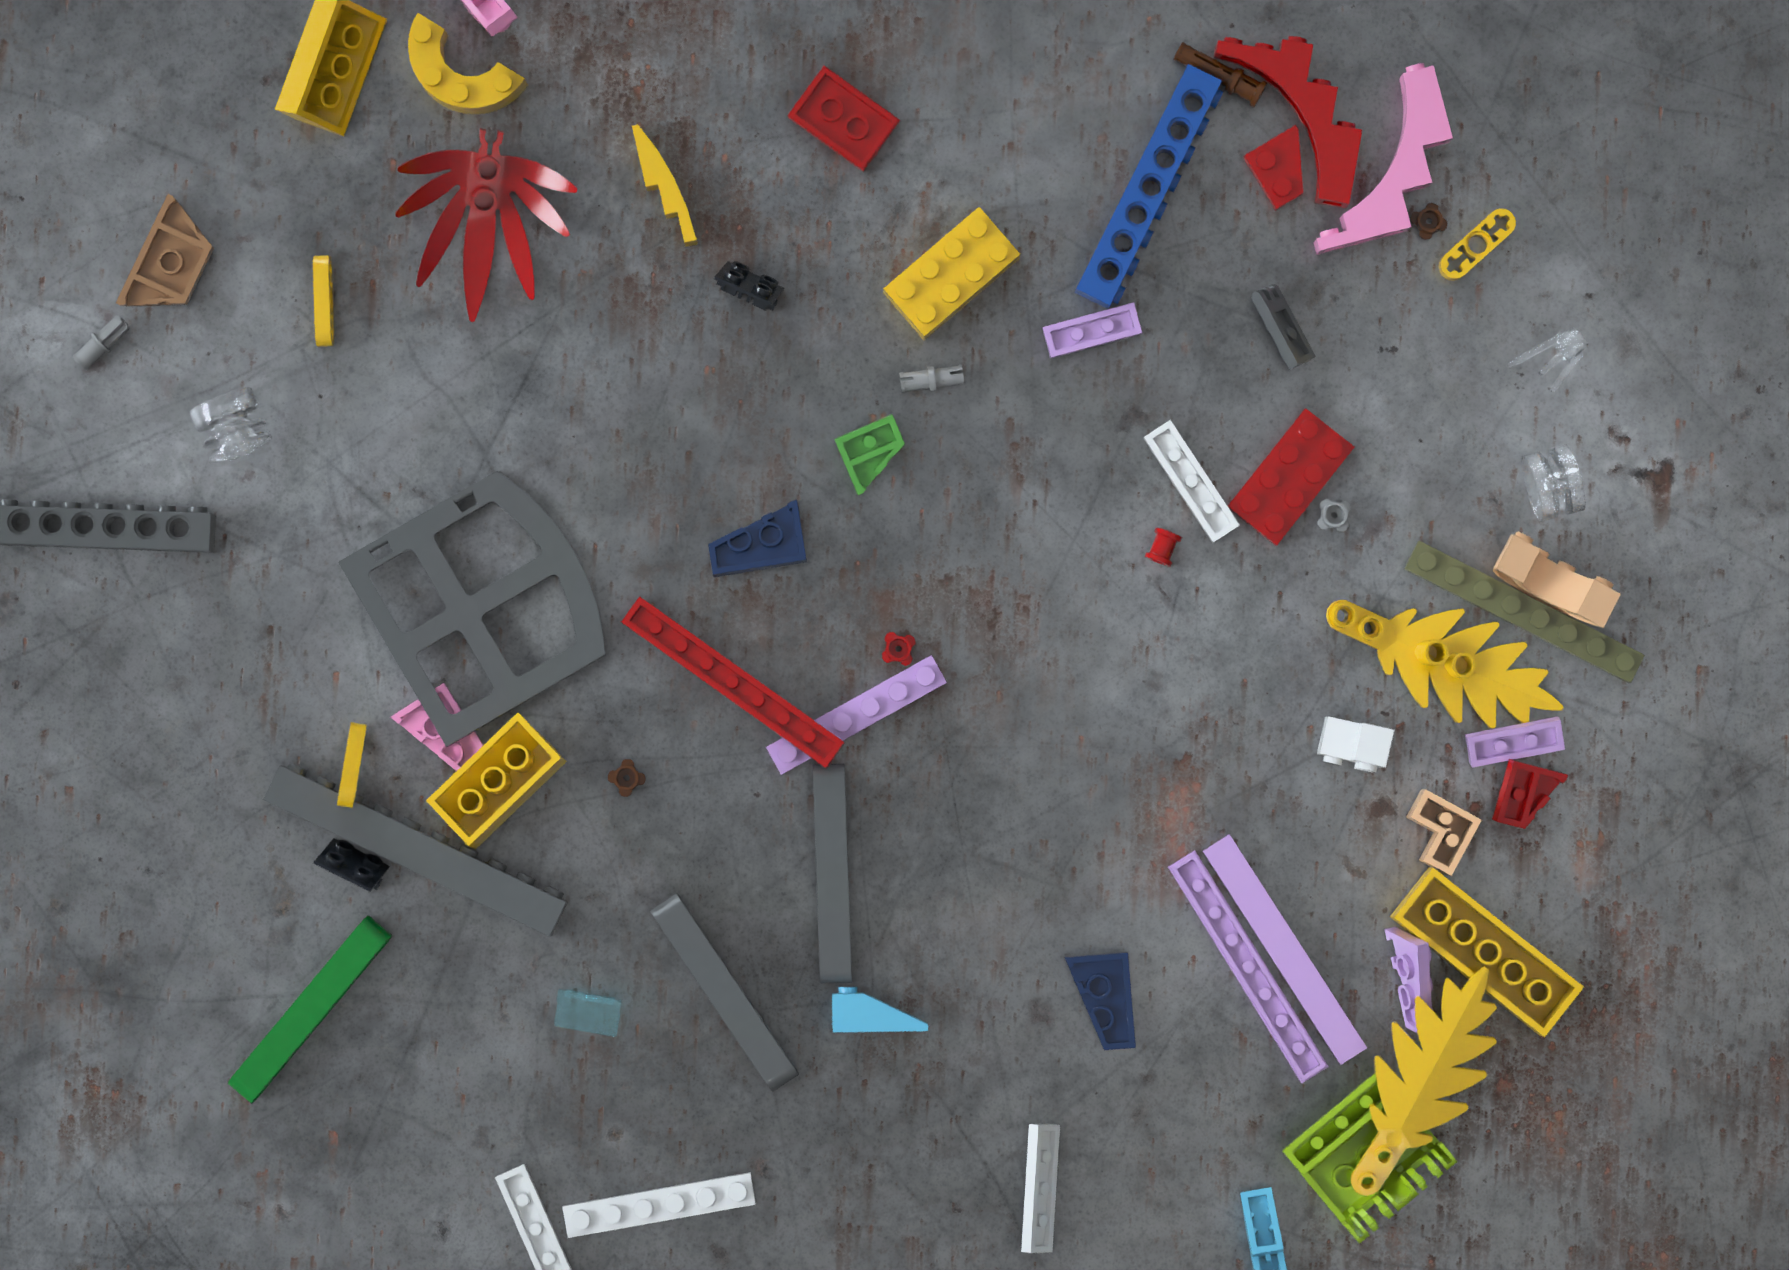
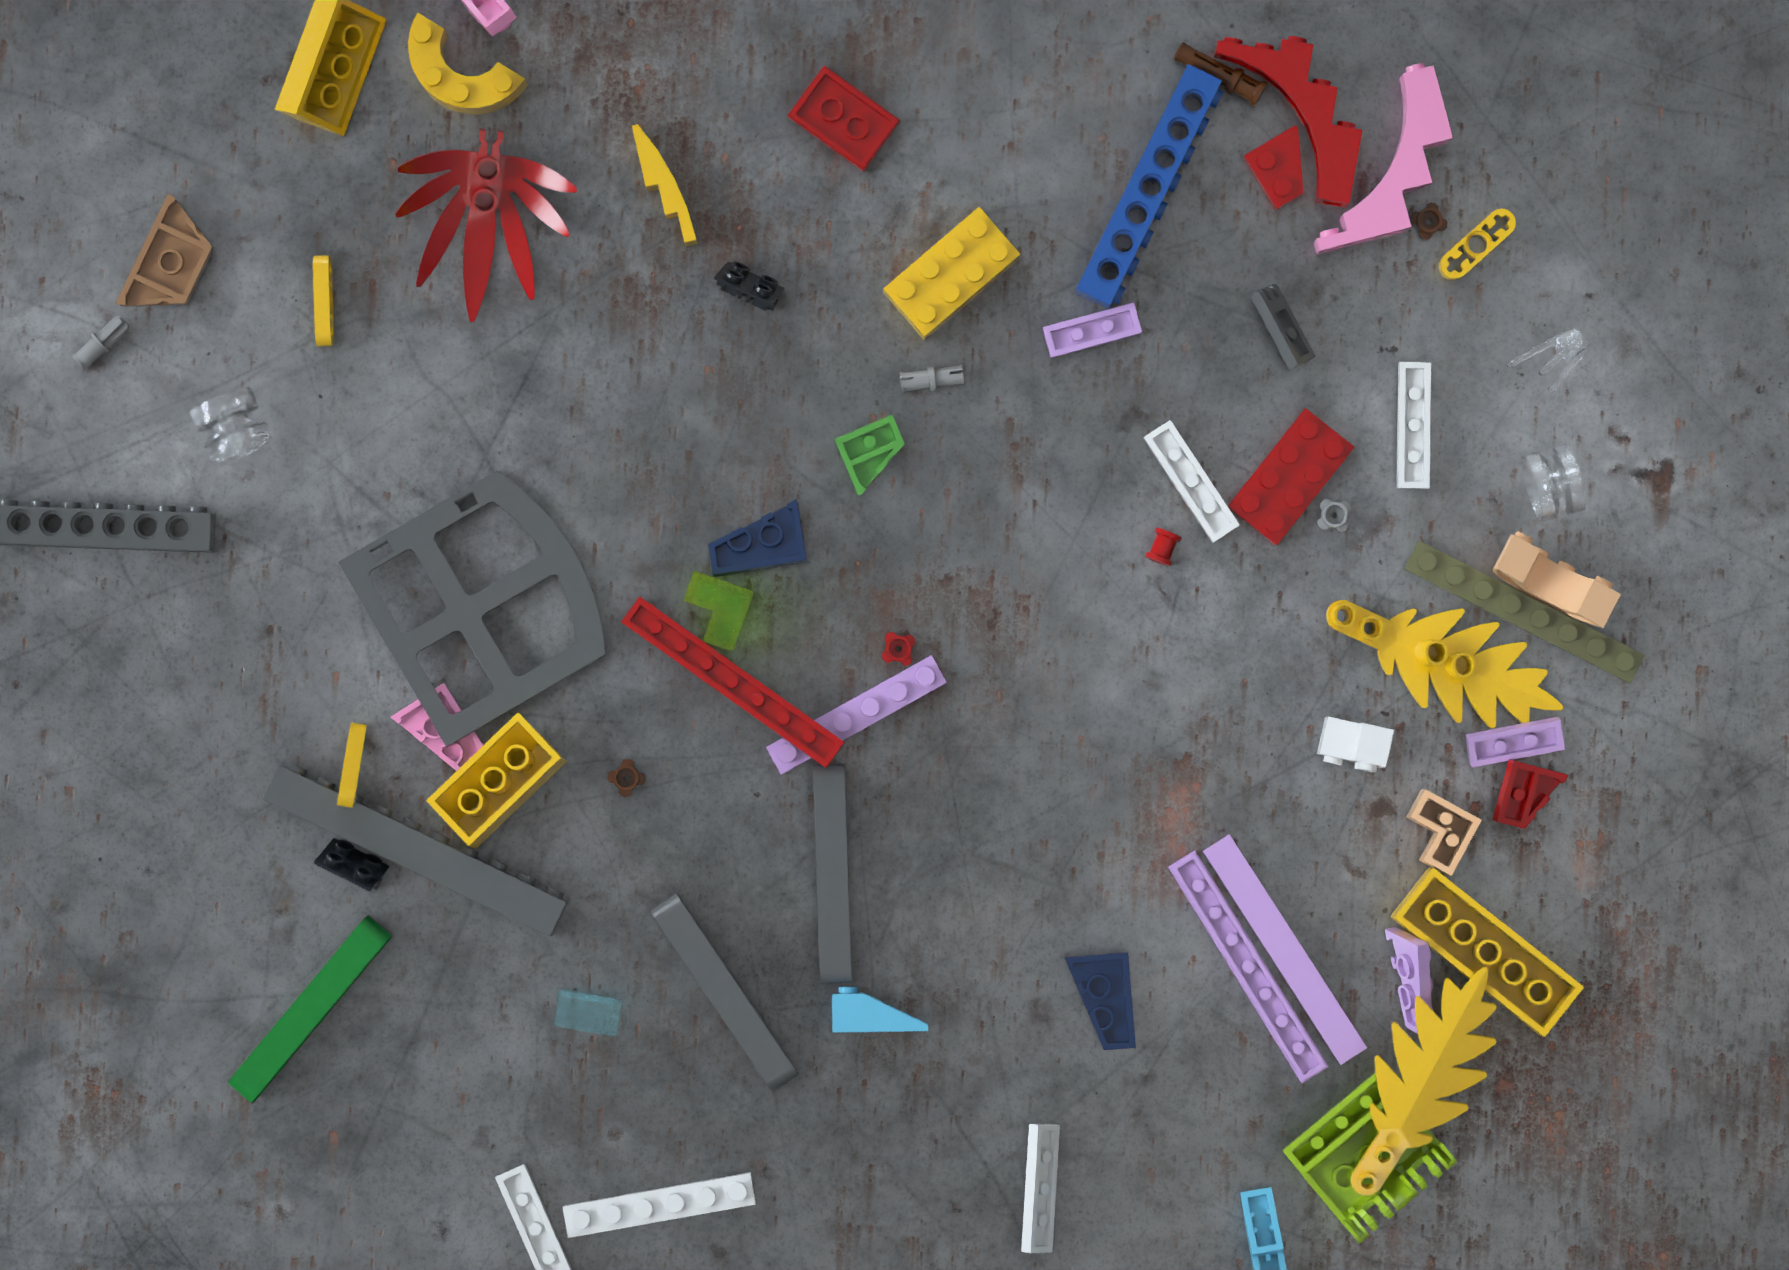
(729, 608): none -> clear neon green brick
(1413, 425): none -> white plate

